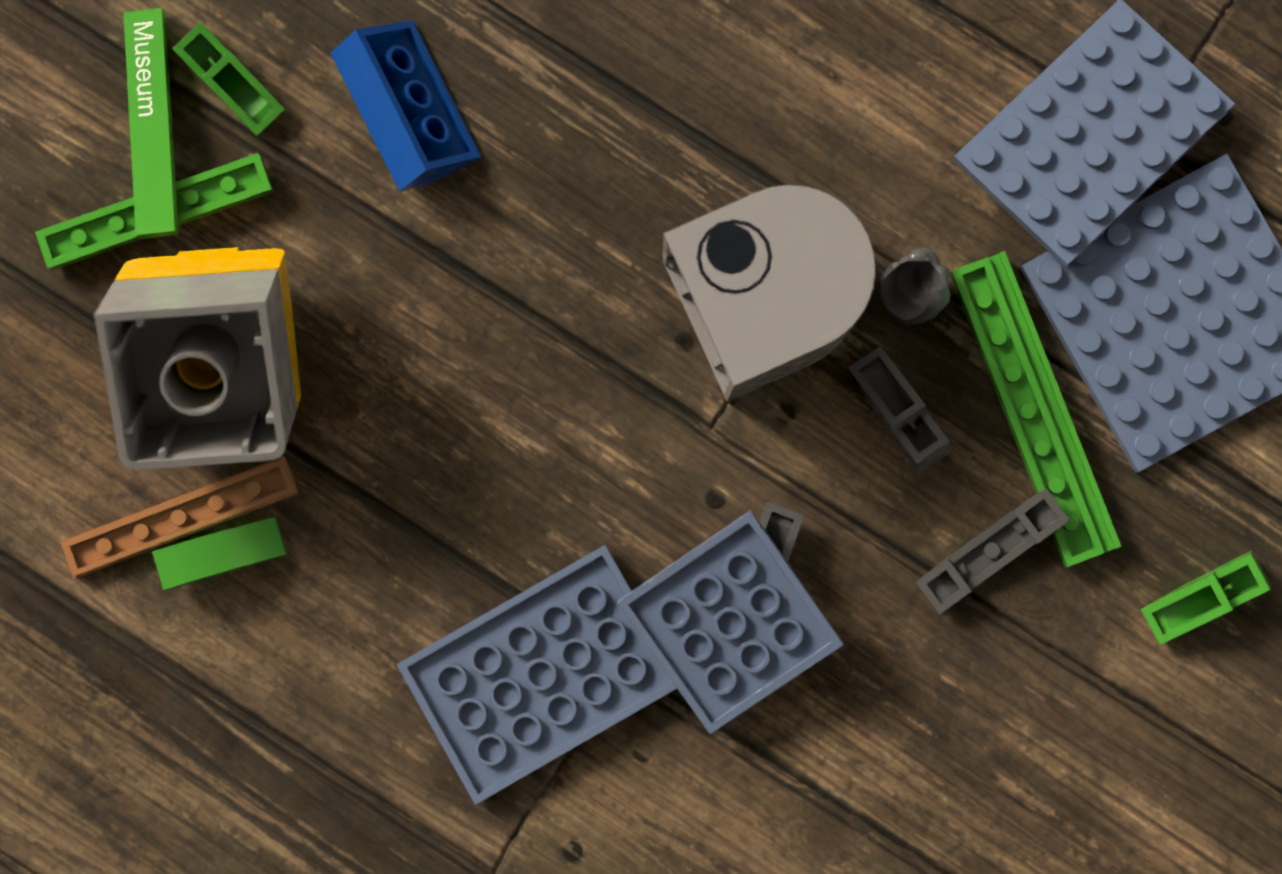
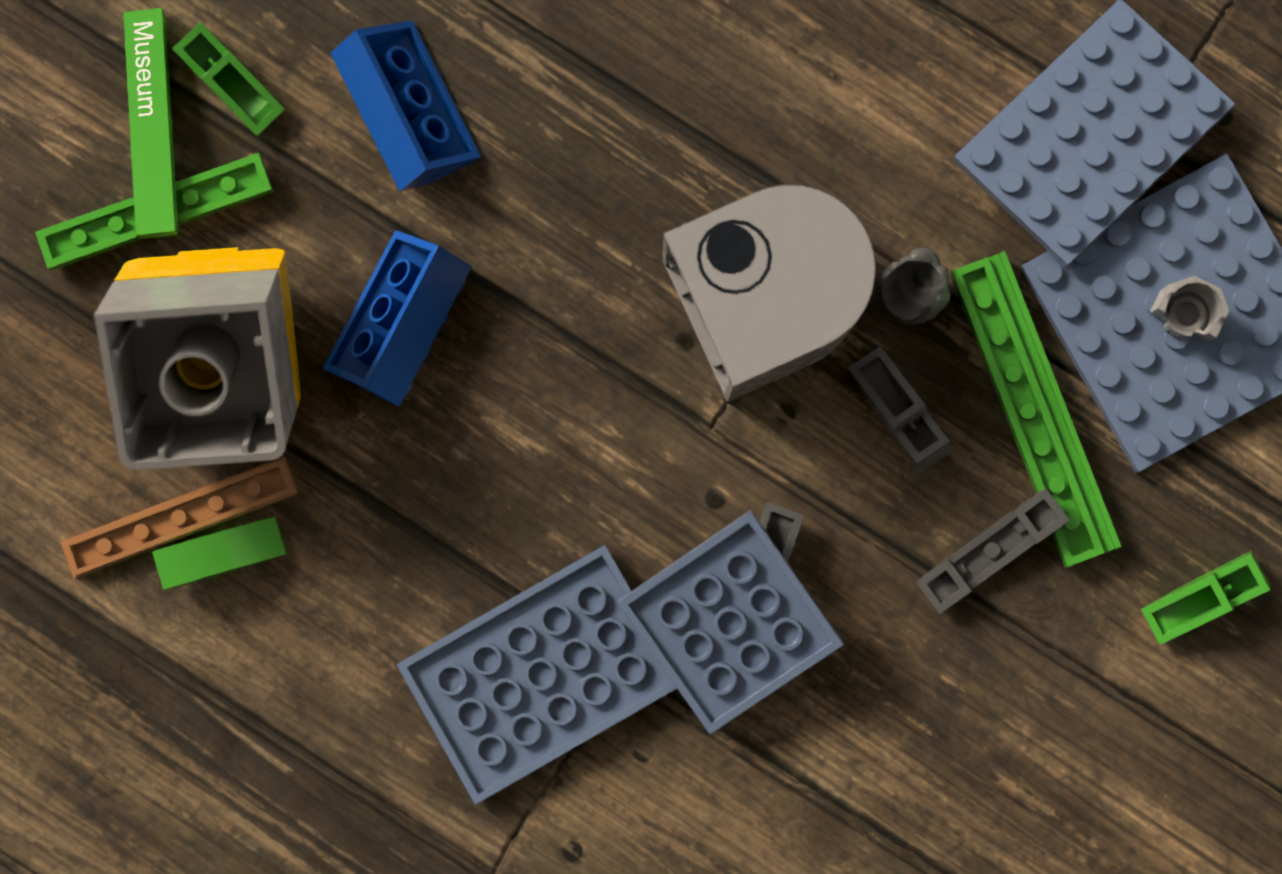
(397, 317): none -> blue slope
(1191, 308): none -> light grey hair

